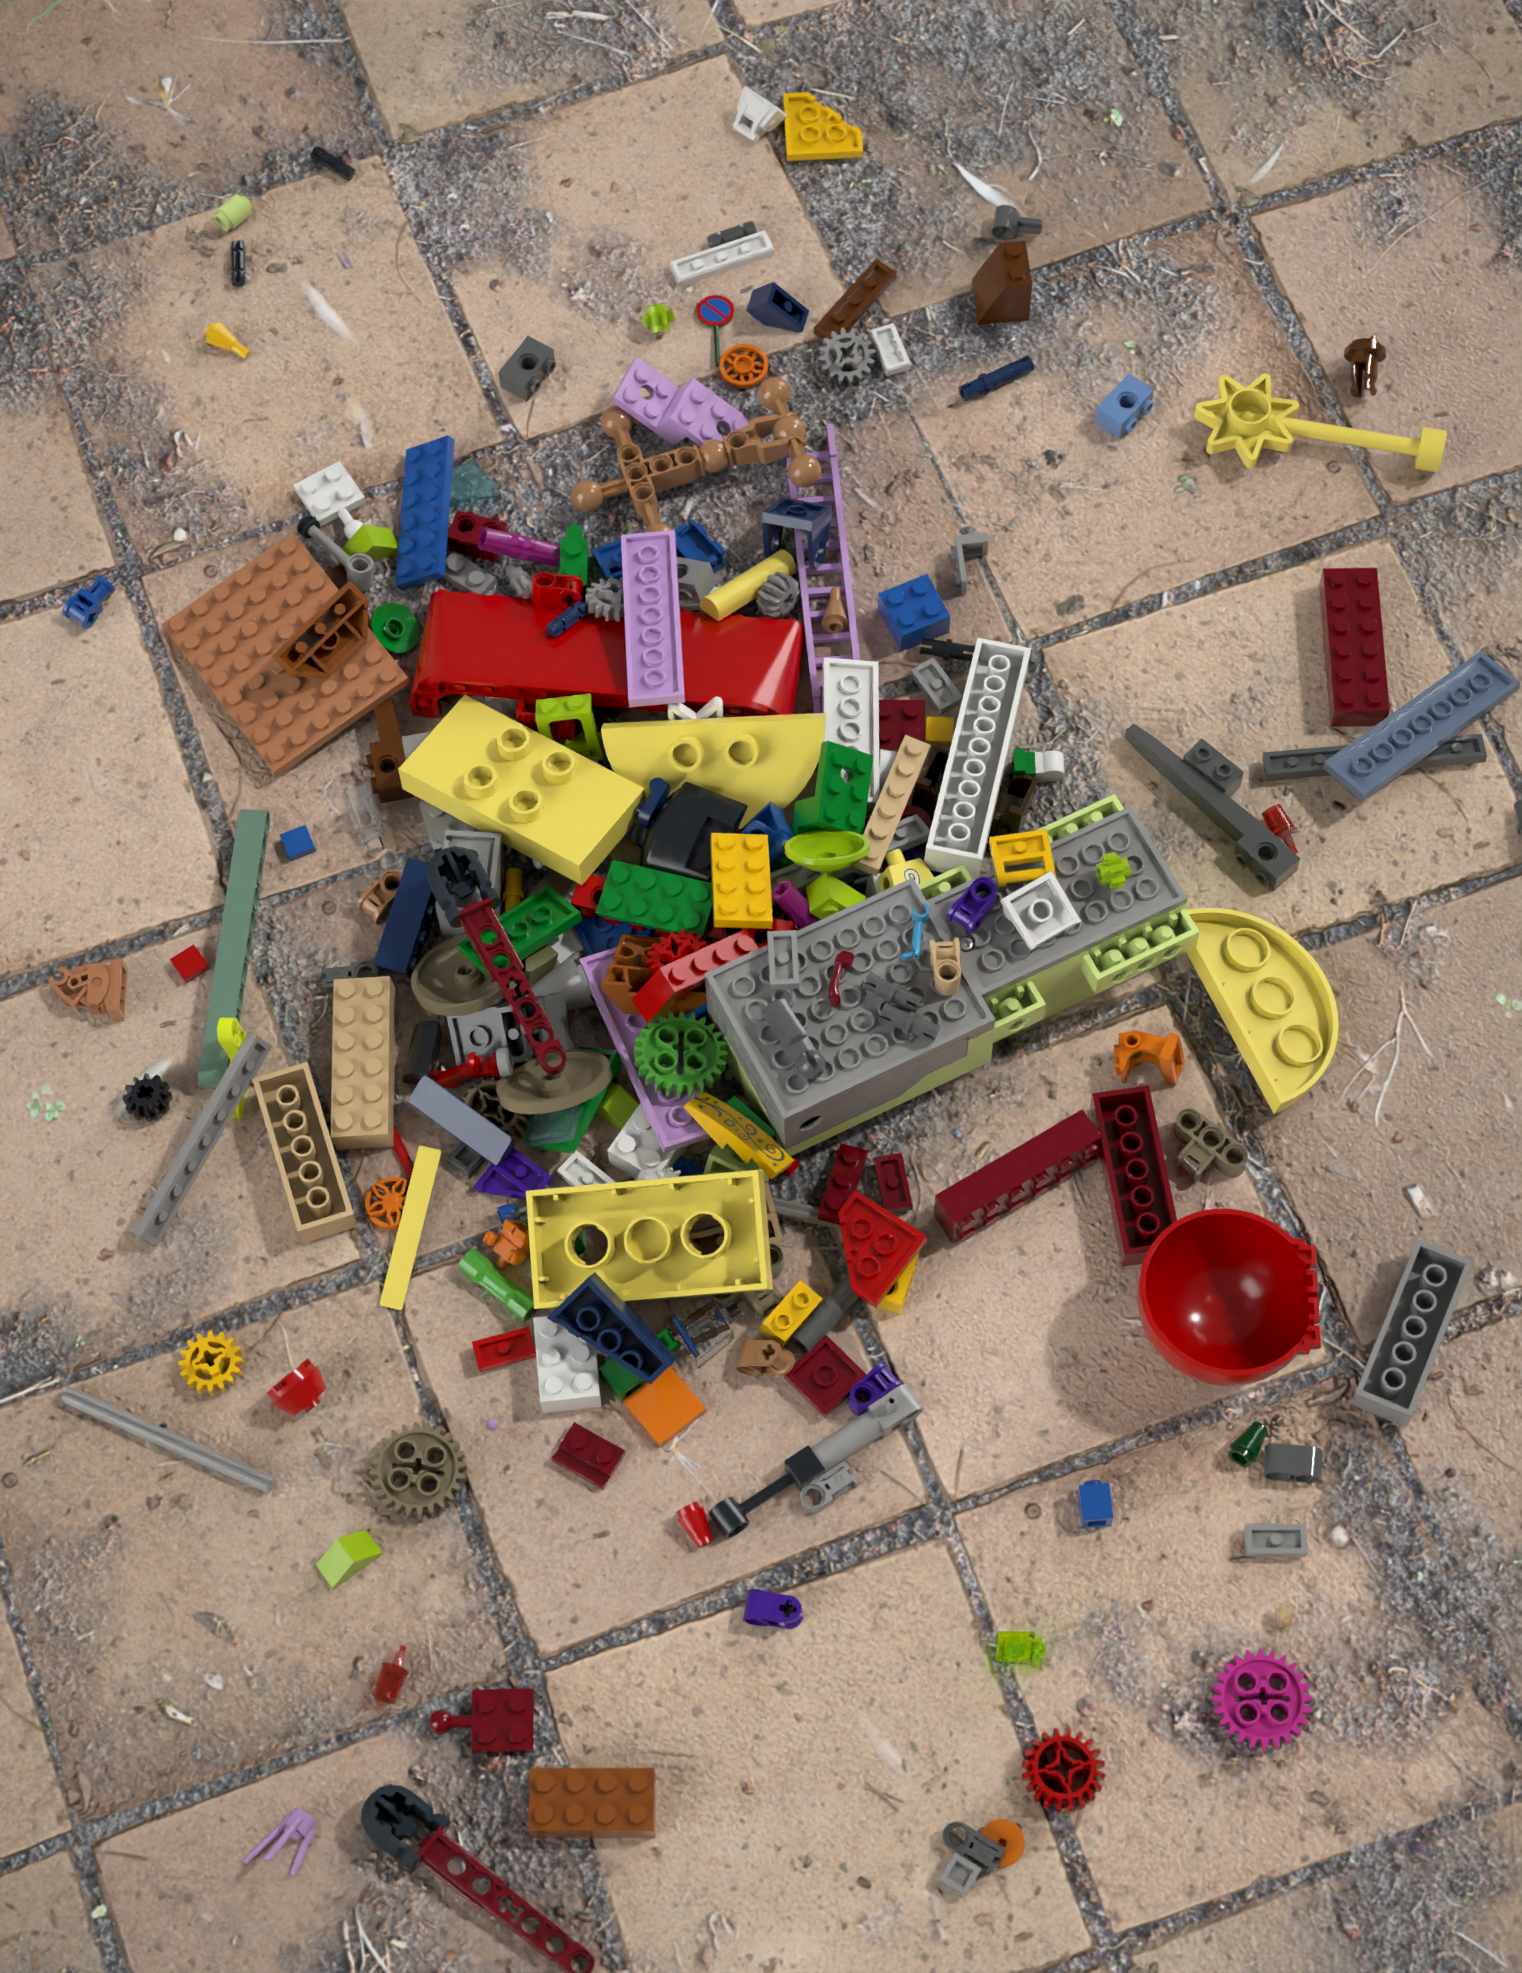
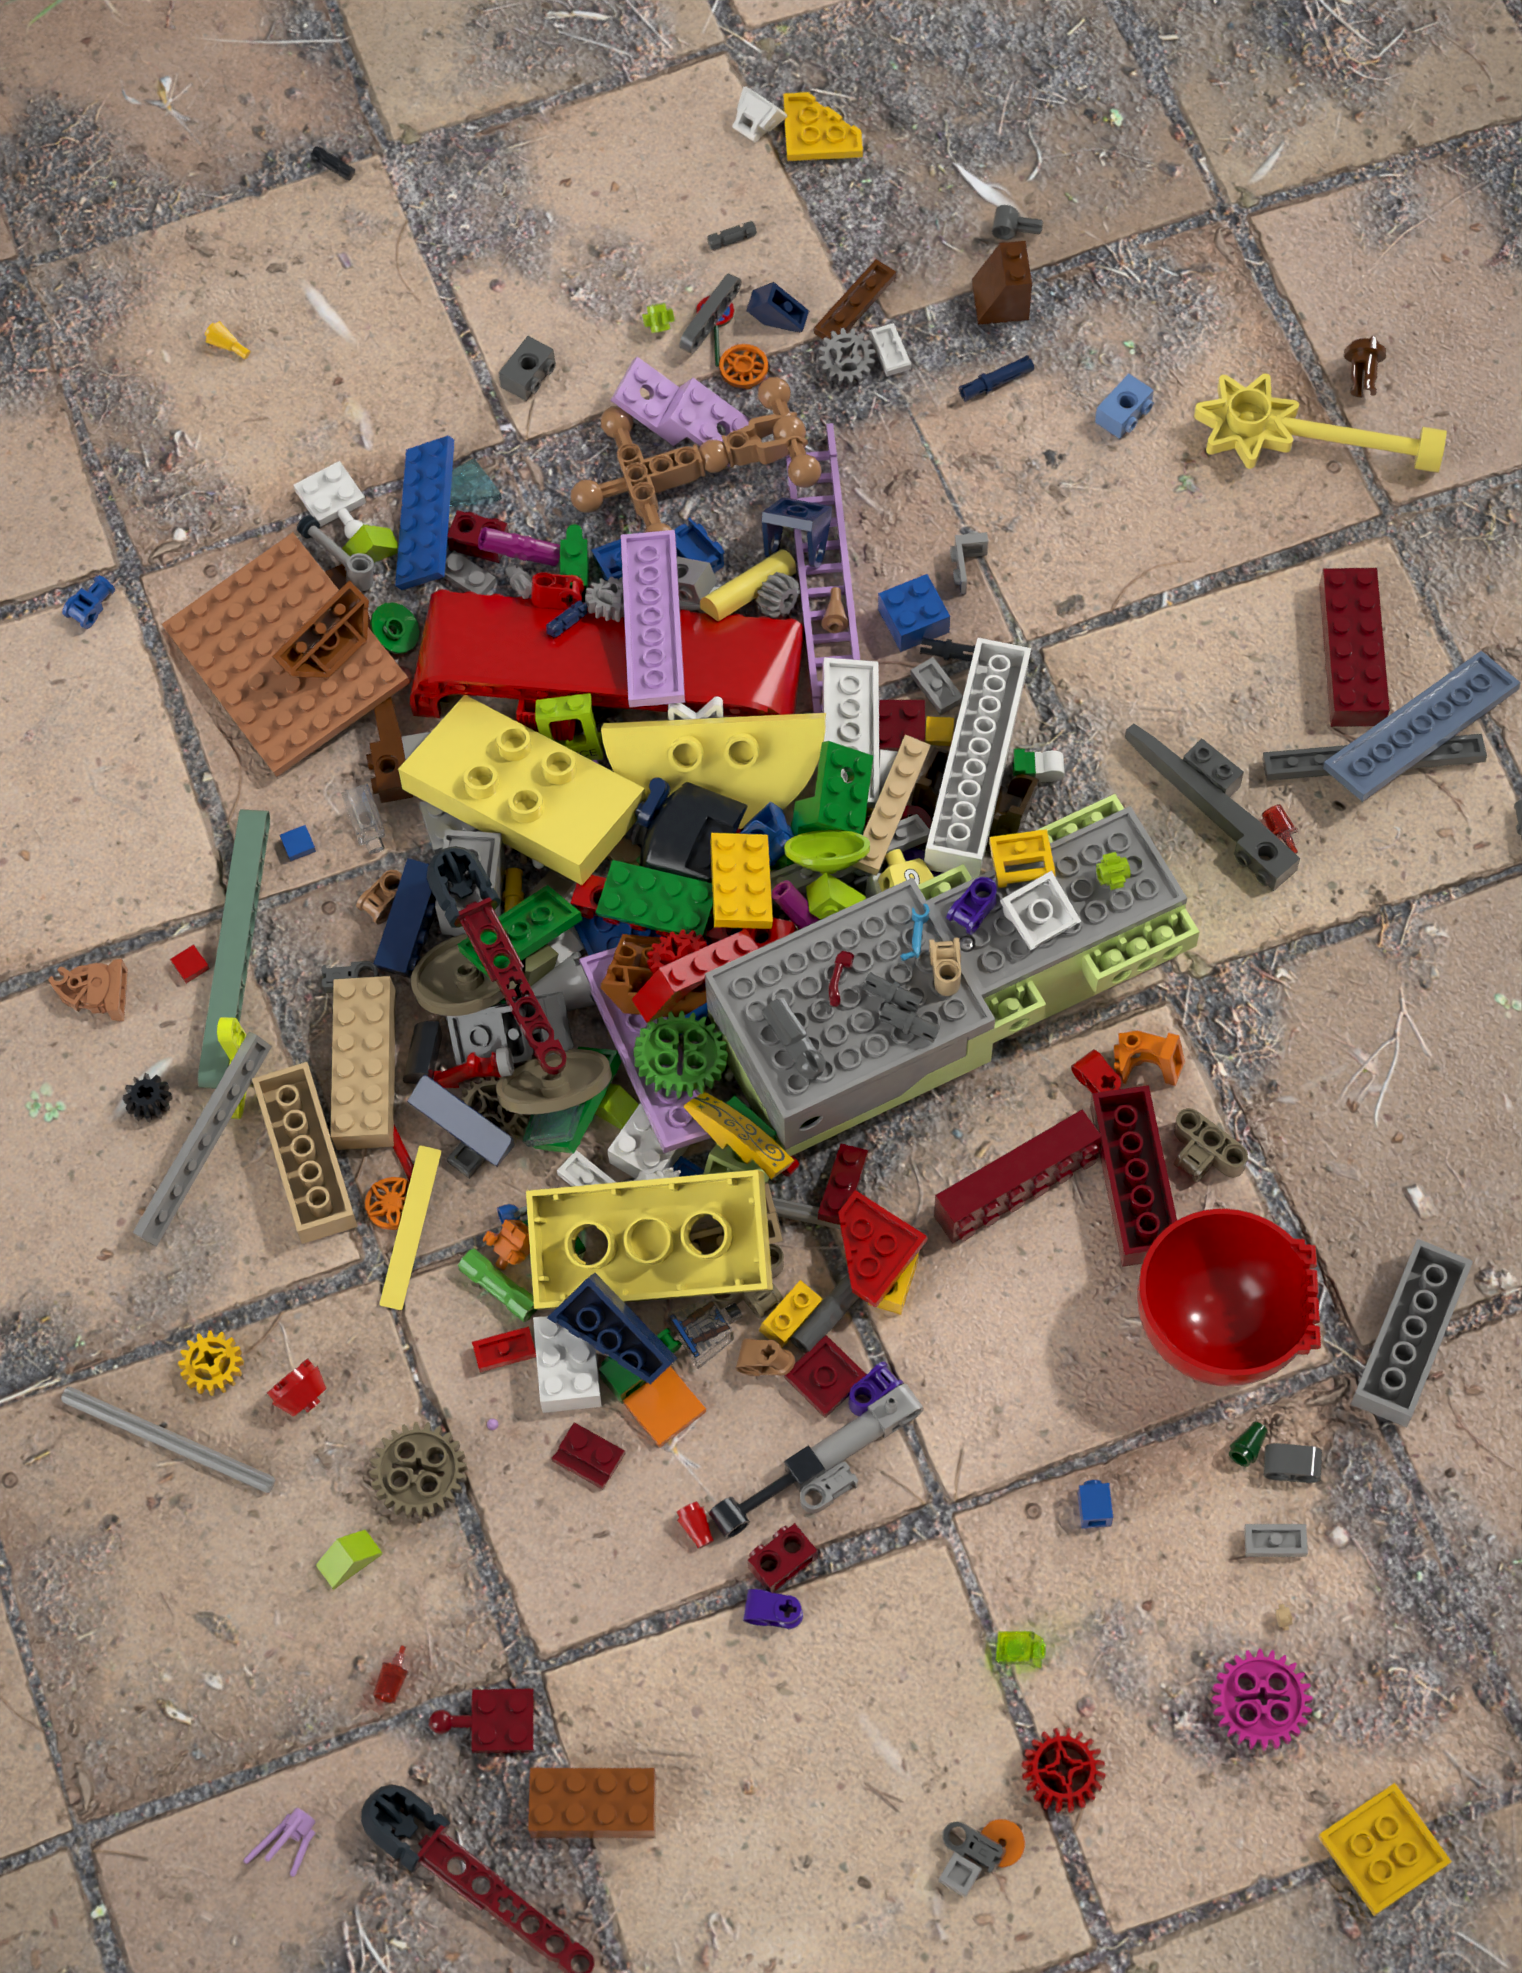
(233, 212): yellowish green brick -> none
(238, 263): black axle -> none
(513, 1177): dark purple wing -> none
(710, 313): none -> dark grey beam
(722, 258): white tile -> none
(783, 959): light grey plate -> none
(787, 1563): none -> dark red brick
(893, 1183): dark red plate -> none
(1095, 1073): none -> red piece
(1268, 999): light yellow plate -> none
(1384, 1849): none -> yellow plate

